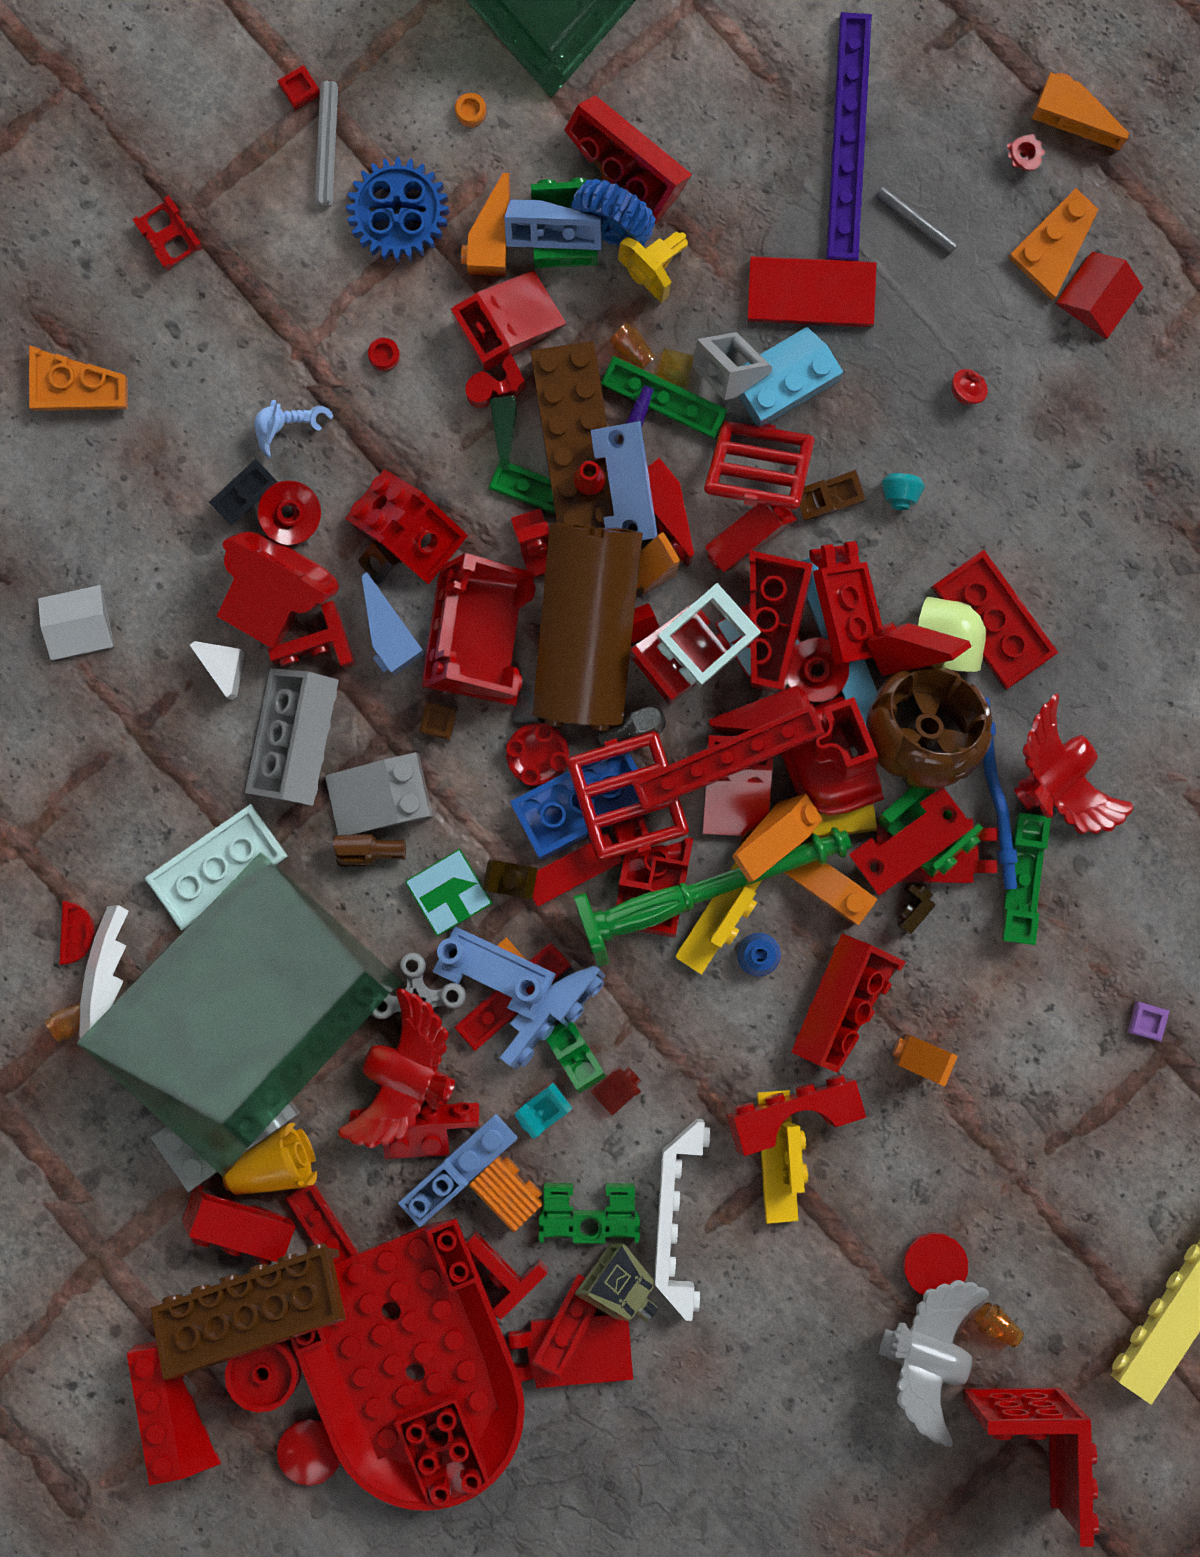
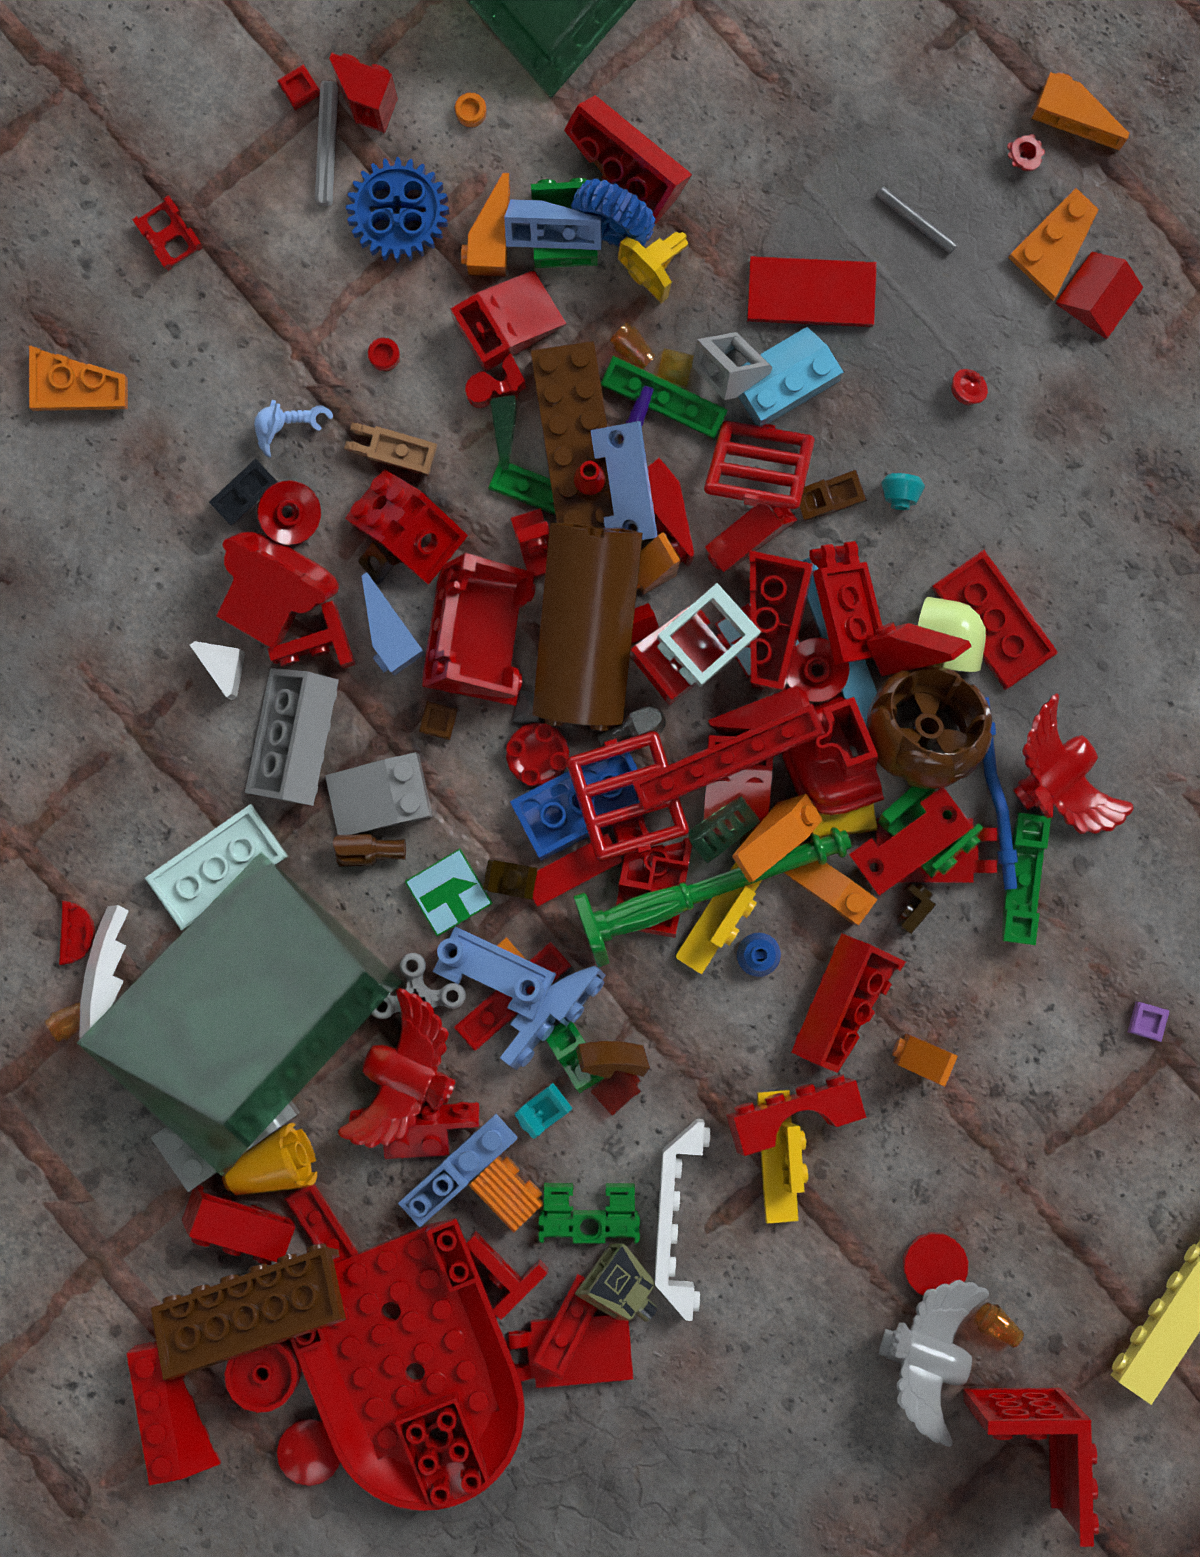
(75, 623): light grey slope -> none
(366, 89): none -> red slope
(394, 449): none -> medium nougat hinge
(605, 1057): none -> reddish brown slope
(729, 837): none -> clear green slope
(848, 136): dark purple tile -> none

